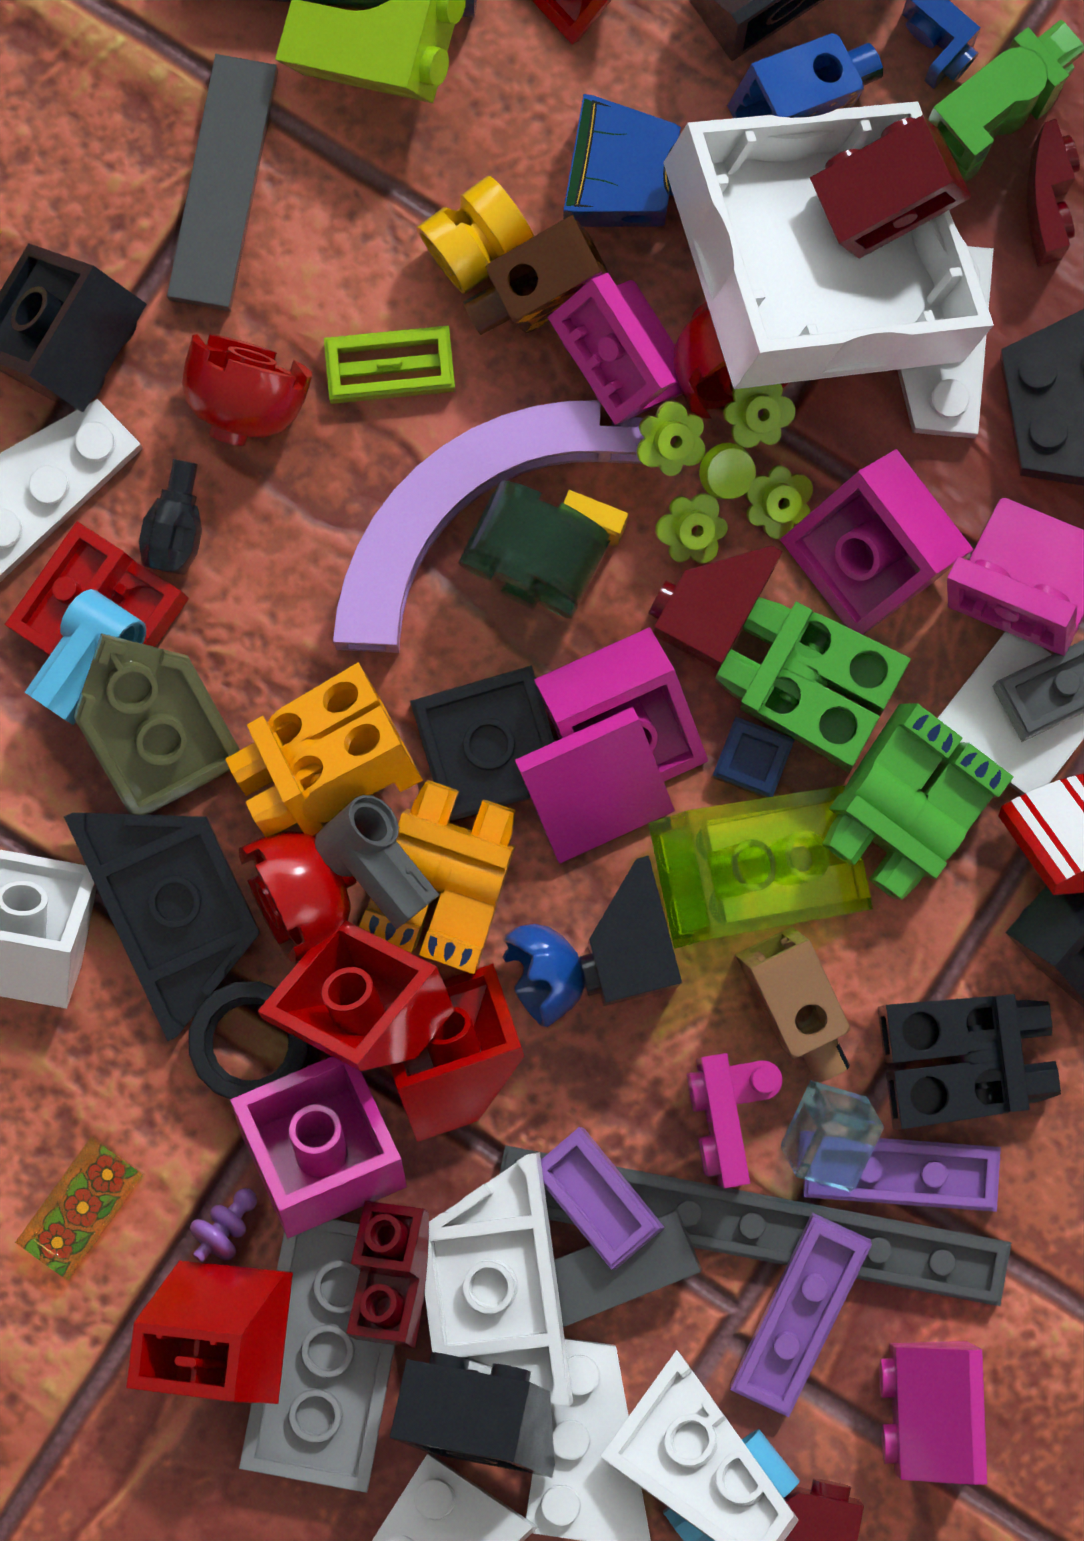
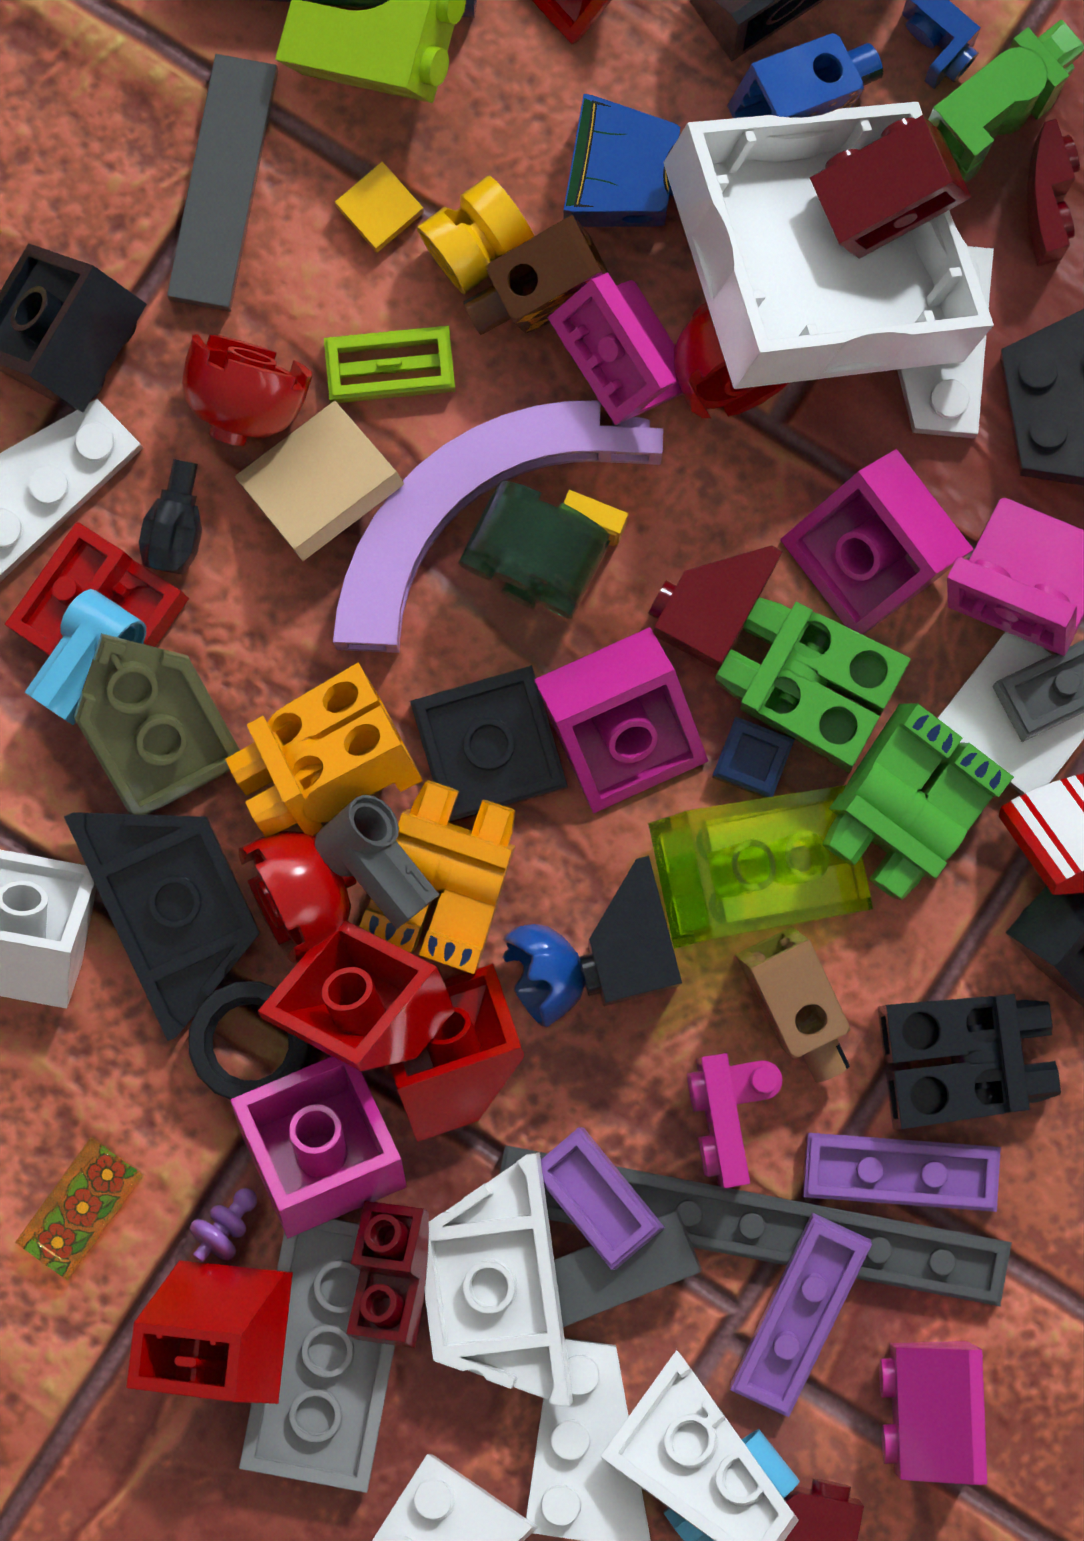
(319, 480): none -> tan tile
(379, 207): none -> yellow tile
(475, 1415): black slope -> none
(595, 785): dark pink tile -> none
(724, 471): lime plant -> none
(831, 1136): clear light blue panel -> none

